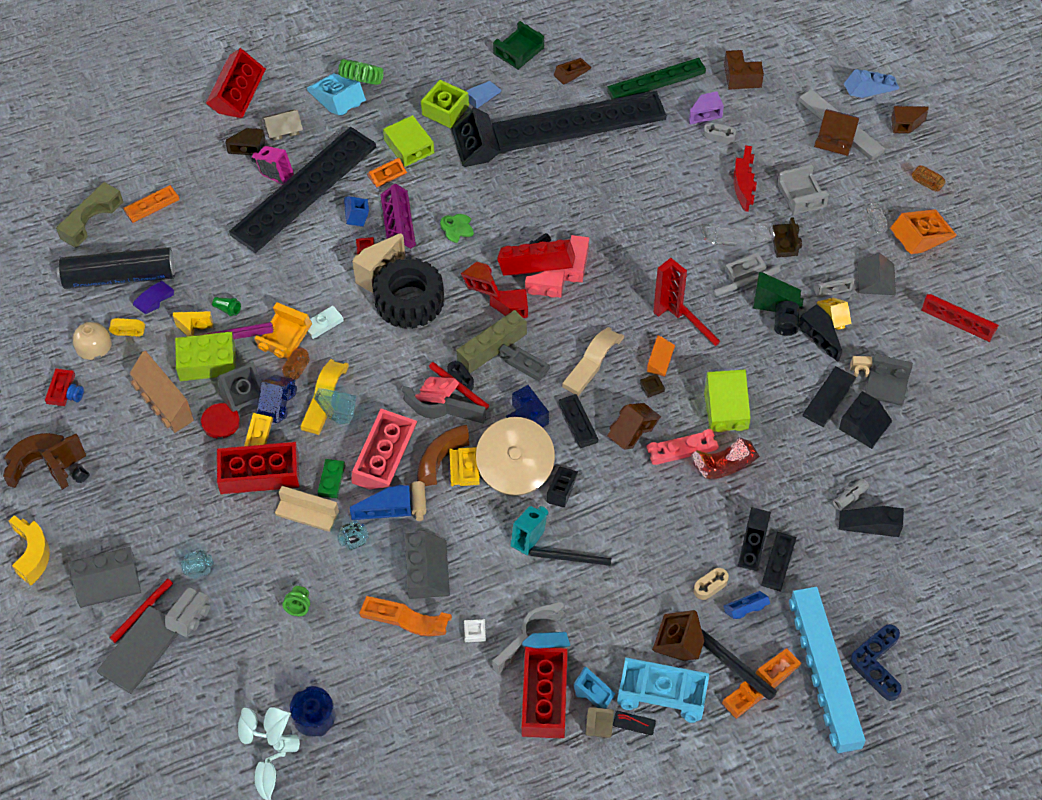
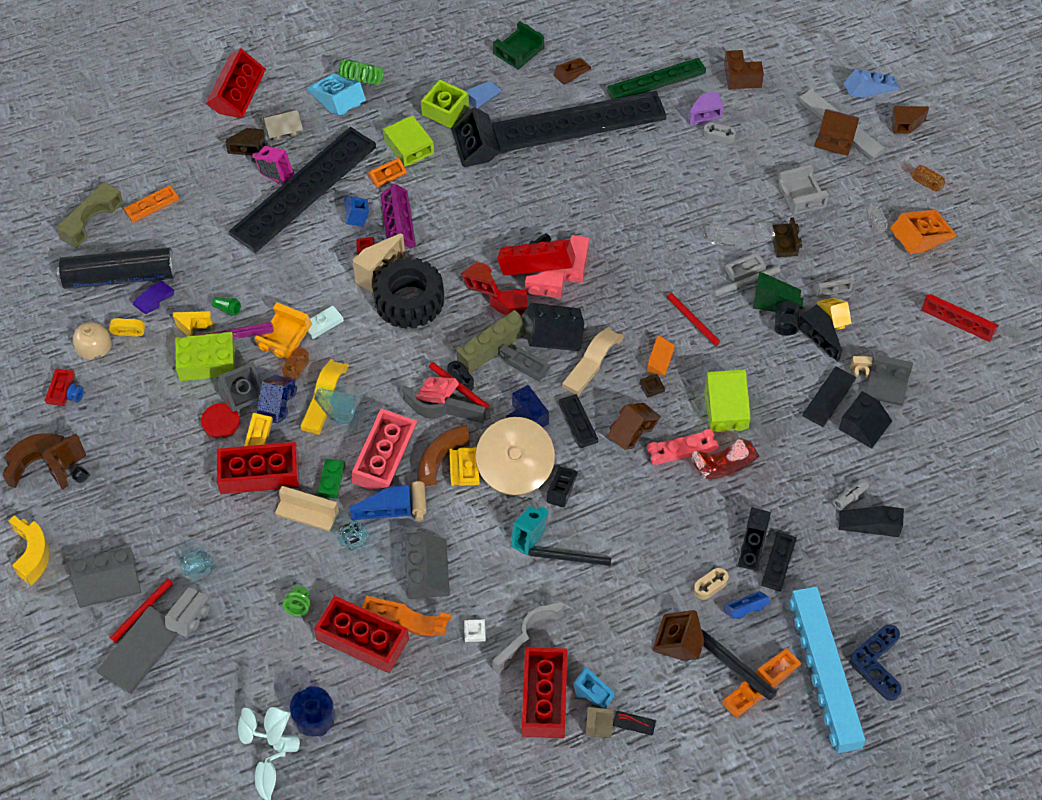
(160, 393): medium nougat slope -> none
(361, 634): none -> red brick
(458, 227): bright green plate -> none
(547, 640): dark azure slope -> none
(553, 326): none -> black slope
(663, 687): medium azure piece -> none
(665, 287): red fence -> none
(744, 179): red slope -> none
(876, 275): dark grey slope -> none

